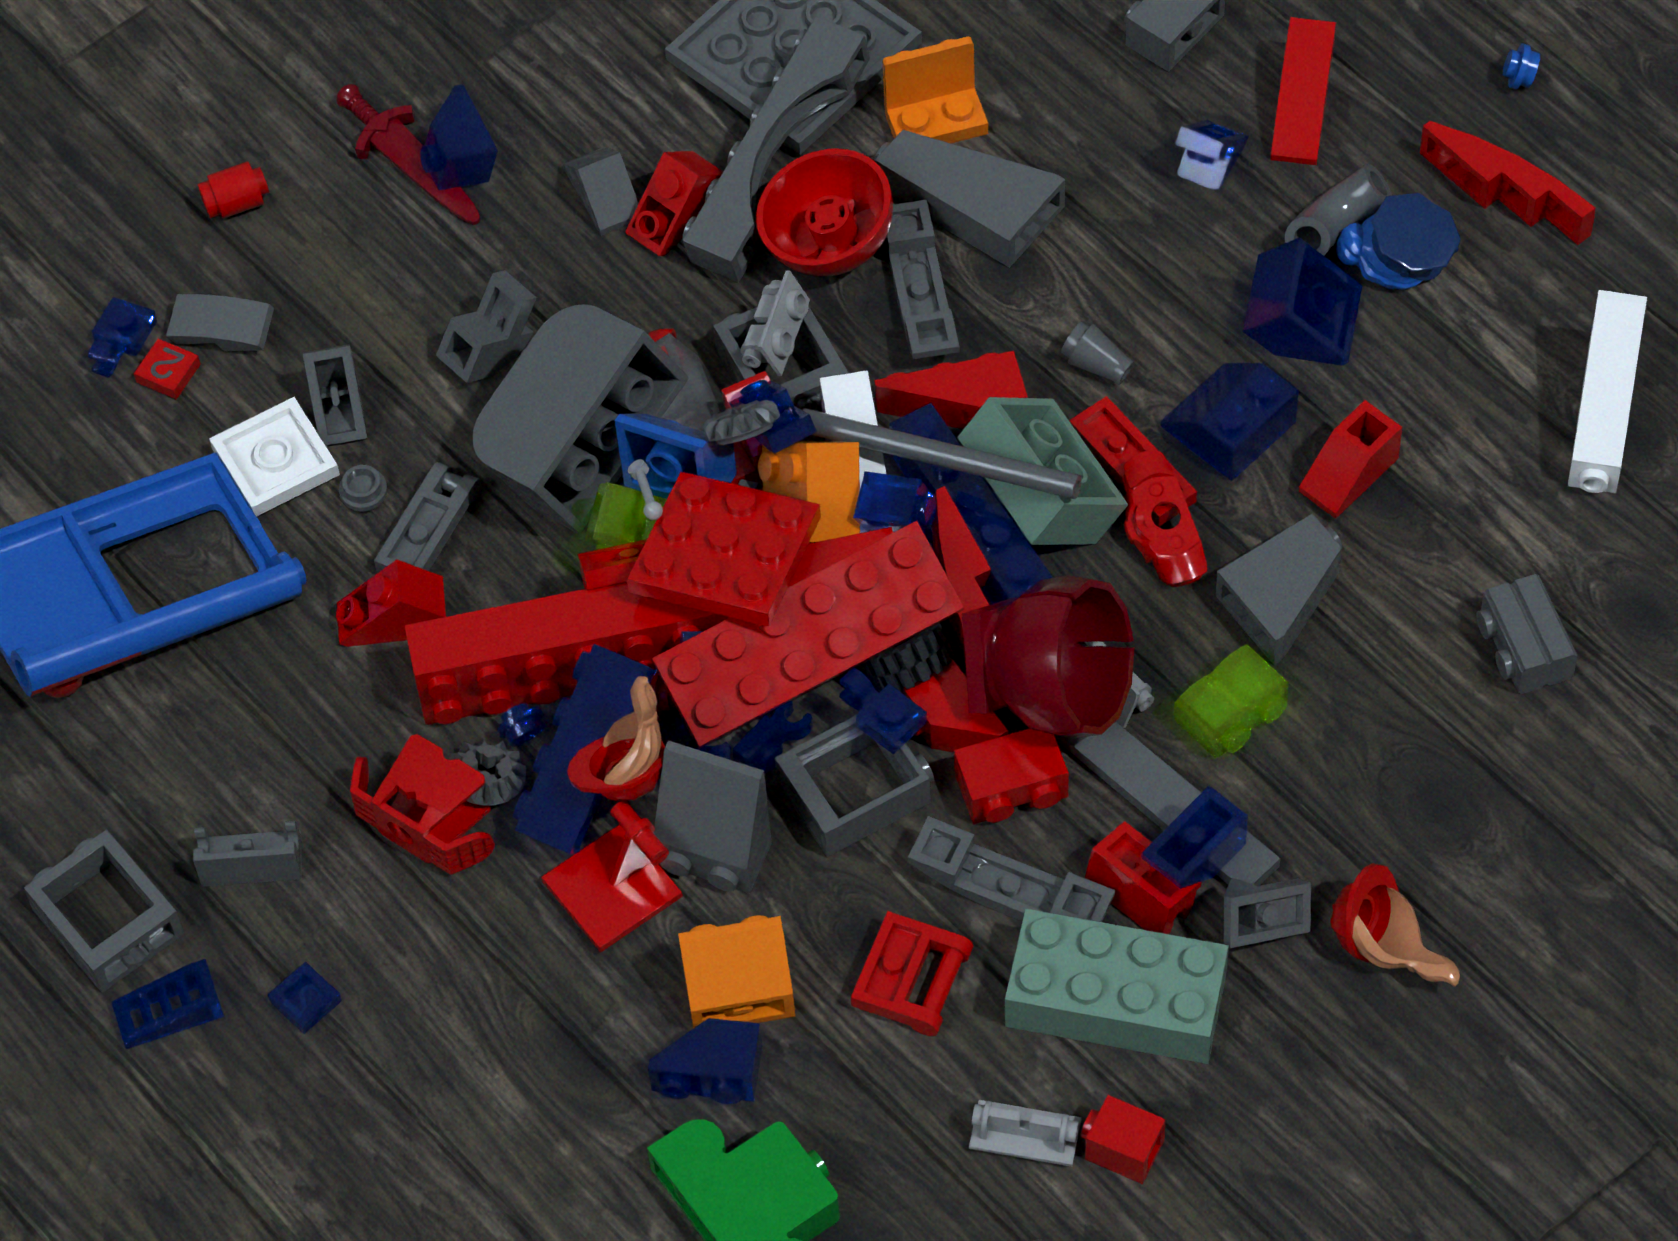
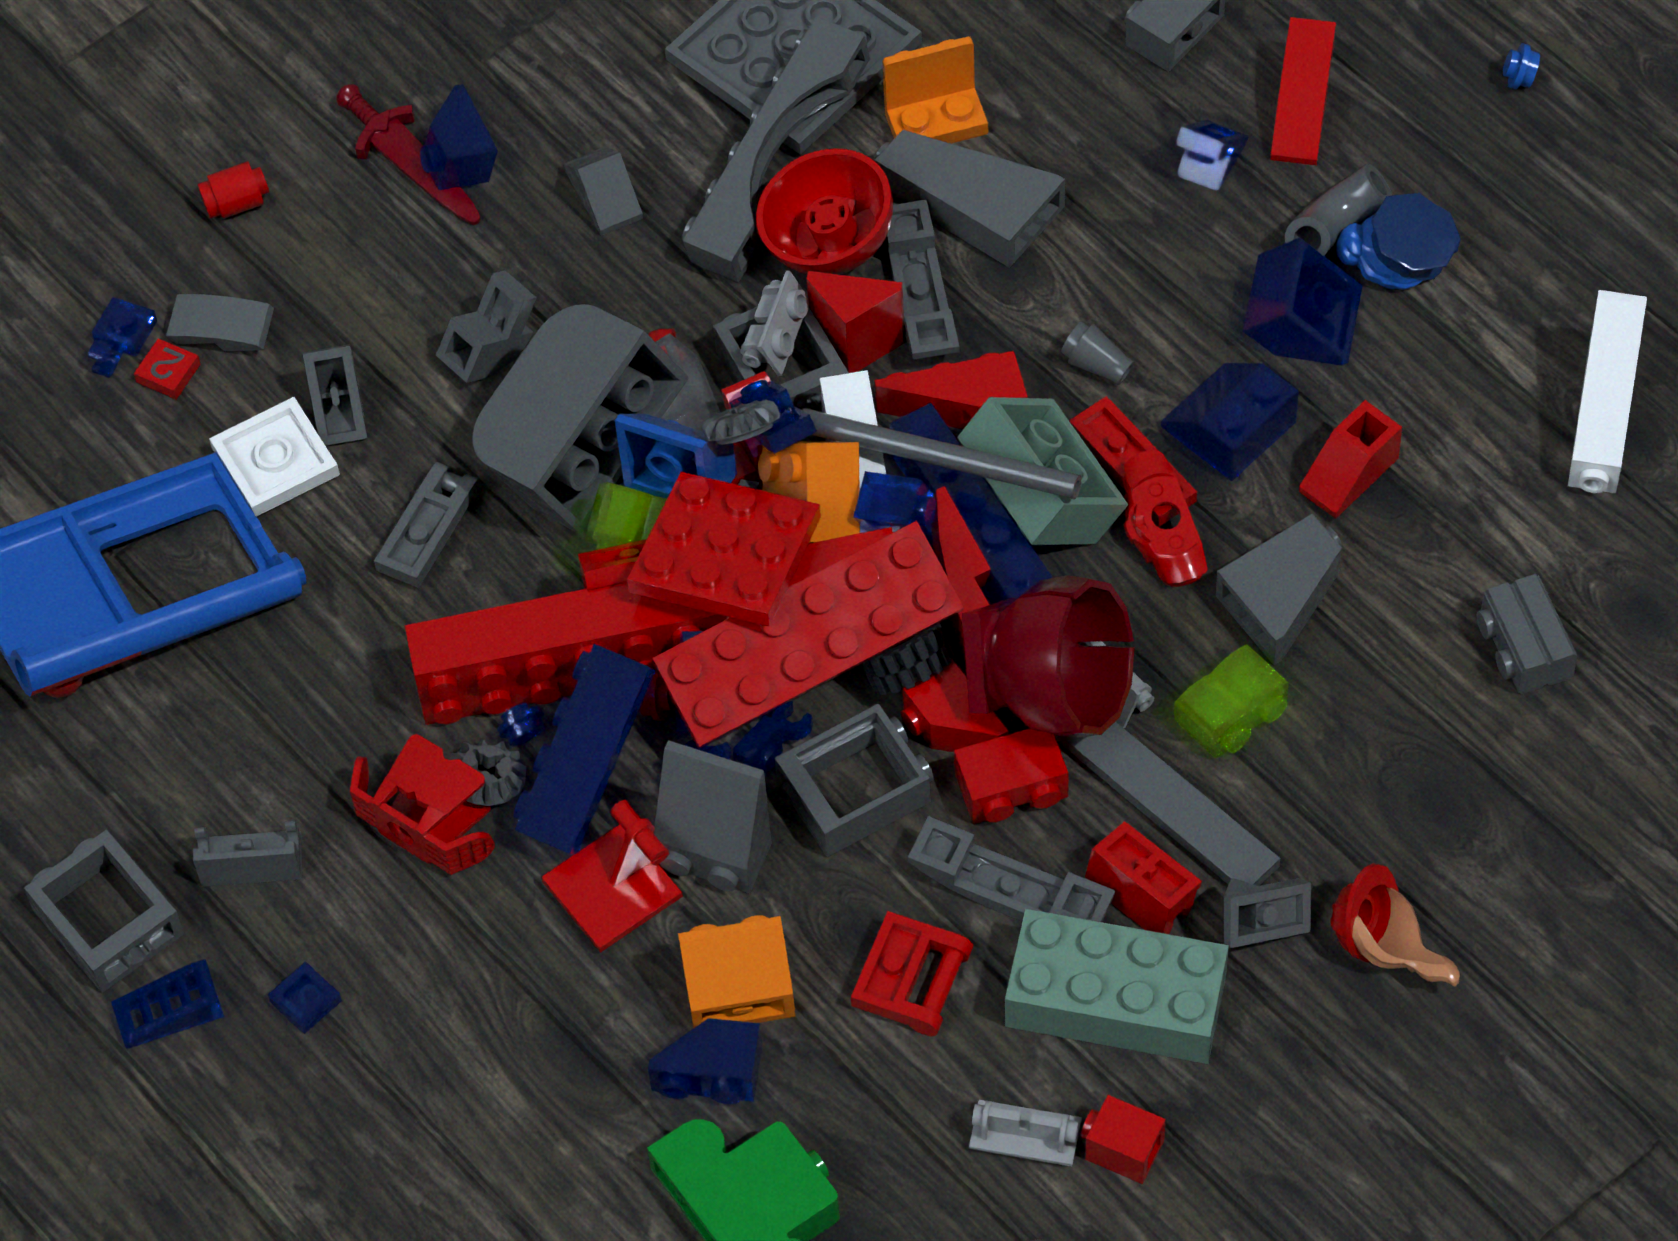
(362, 488): dark grey plate -> none
(387, 603): red slope -> none
(628, 757): piece -> none
(638, 471): light grey hinge -> none
(671, 199): red slope -> none
(858, 315): none -> red slope
(883, 716): clear blue plate -> none
(1199, 840): clear blue slope -> none
(1495, 174): red slope -> none

